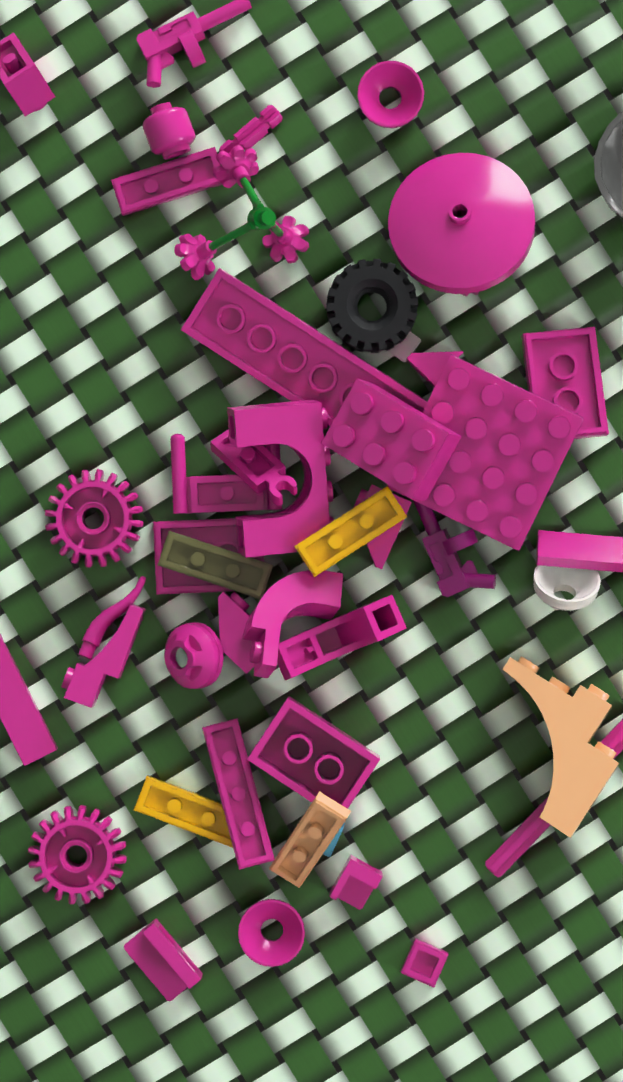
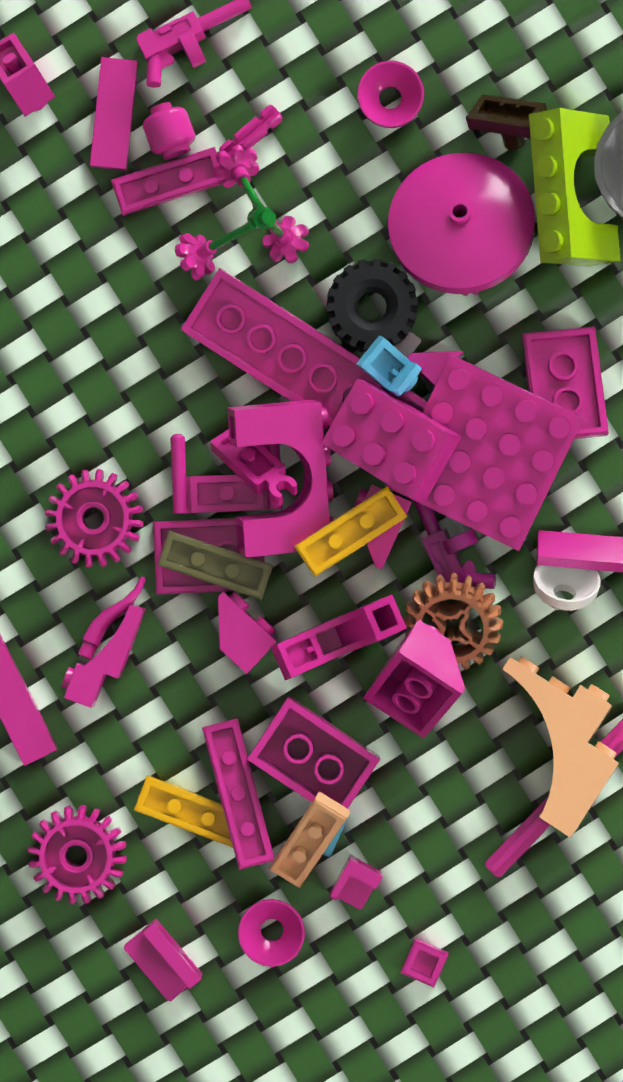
(114, 114): none -> dark pink tile
(203, 655): dark pink piece -> none
(289, 597): dark pink arch -> none
(389, 367): none -> medium azure bracket
(418, 680): none -> dark pink slope
(474, 642): none -> nougat gear
(504, 117): none -> dark brown tile
(563, 229): none -> lime arch

